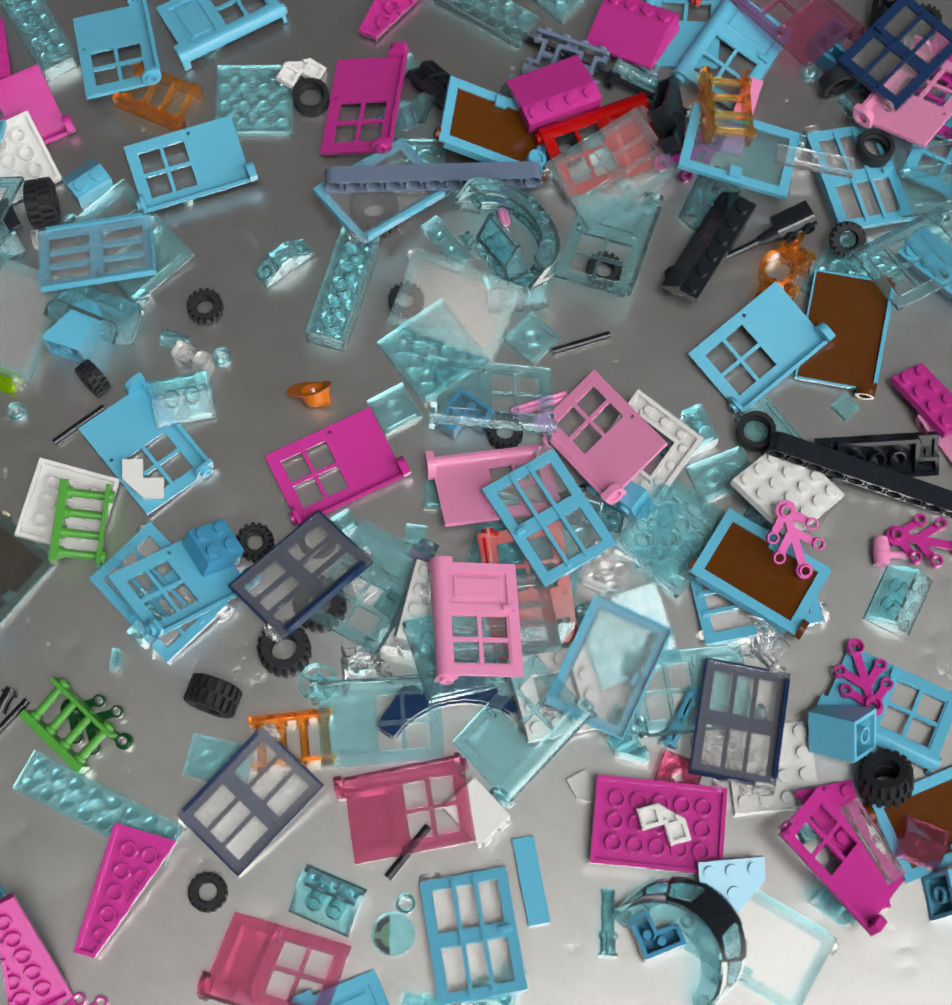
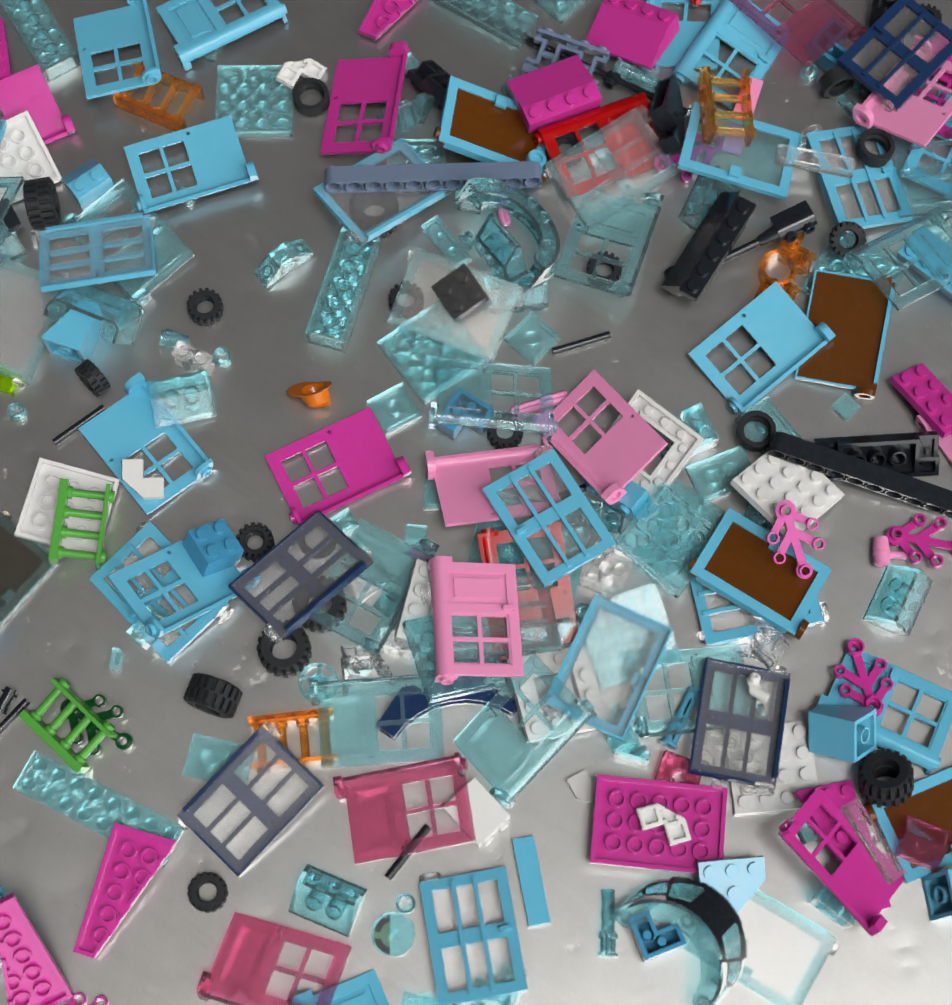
(460, 292): none -> black brick
(754, 688): none -> white arm

